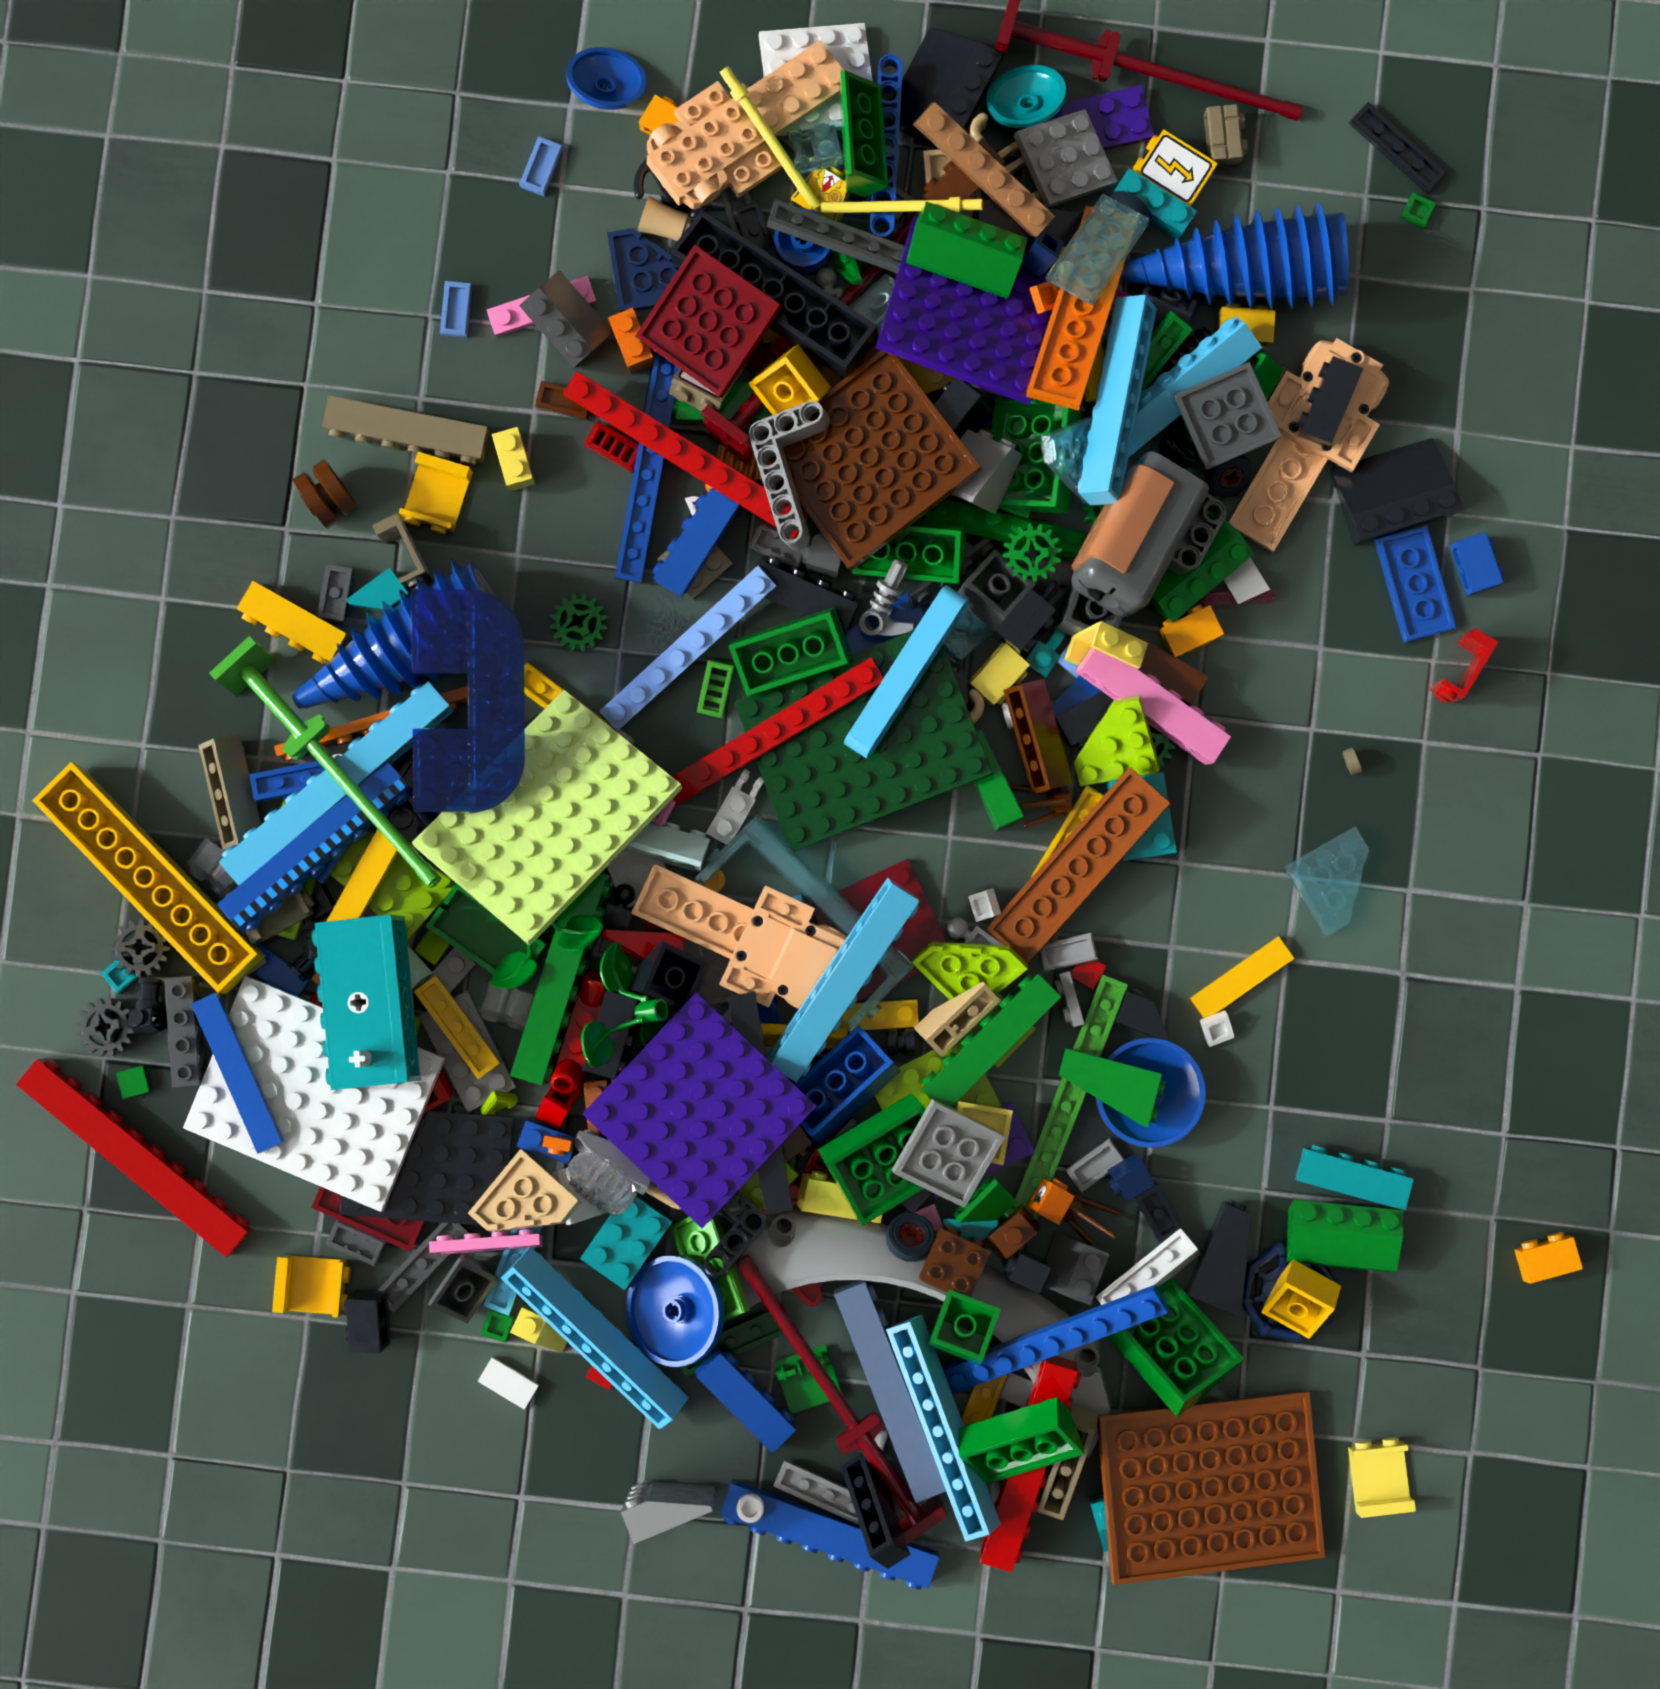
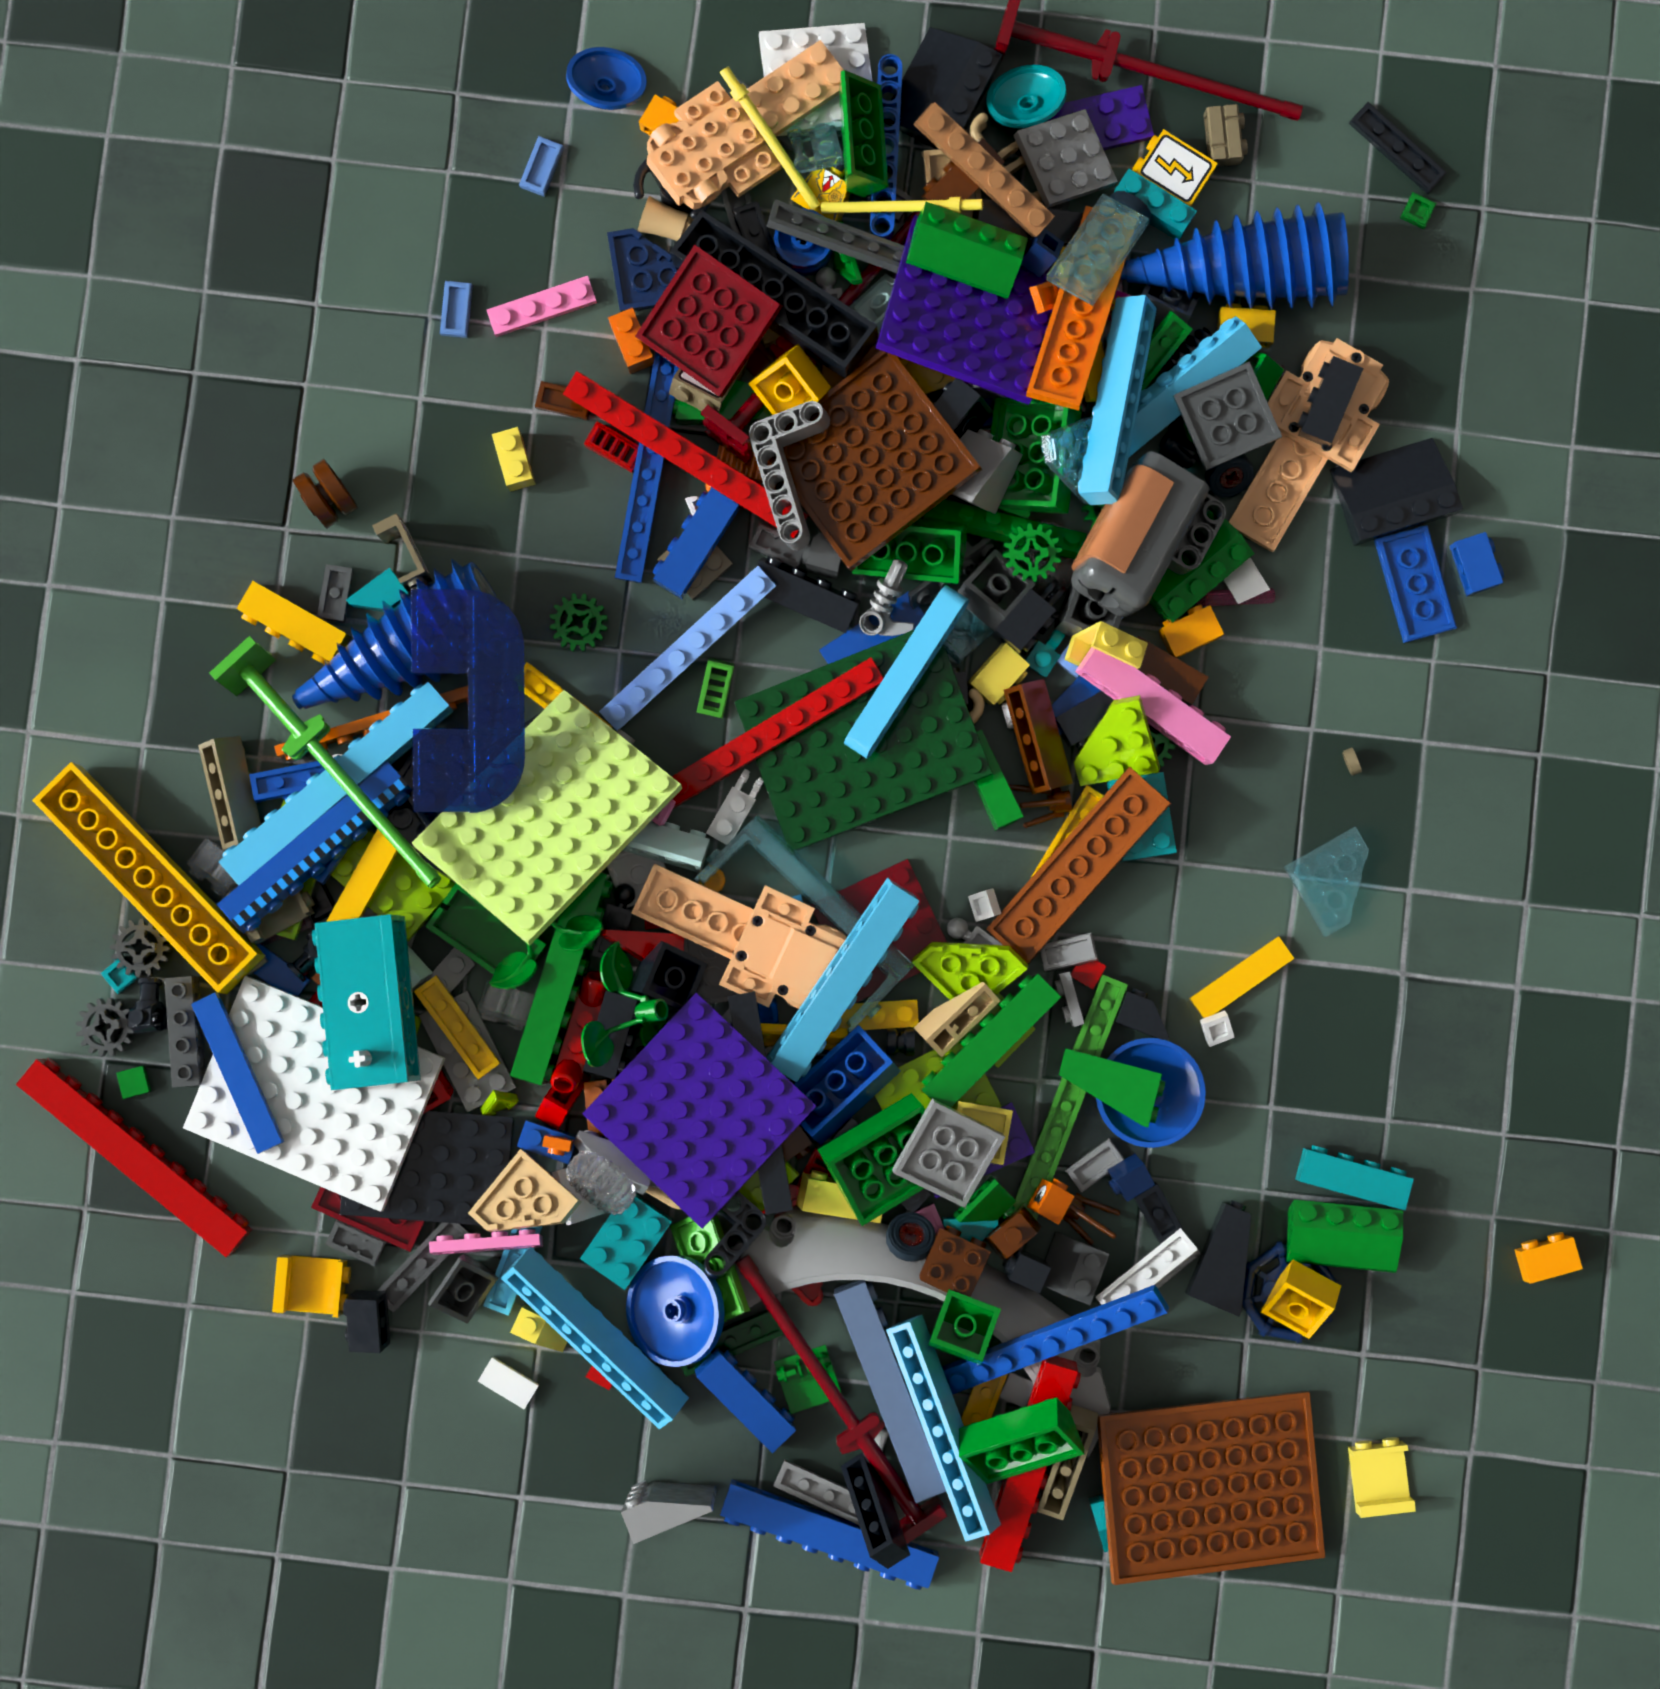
(405, 429): dark tan brick -> none
(432, 947): lime slope -> none
(436, 493): yellow panel -> none
(497, 1325): green tile -> none
(566, 318): dark grey slope -> none
(750, 1507): white tile -> none
(790, 651): green brick -> none
(1179, 1351): green slope -> none
(1482, 647): red panel -> none

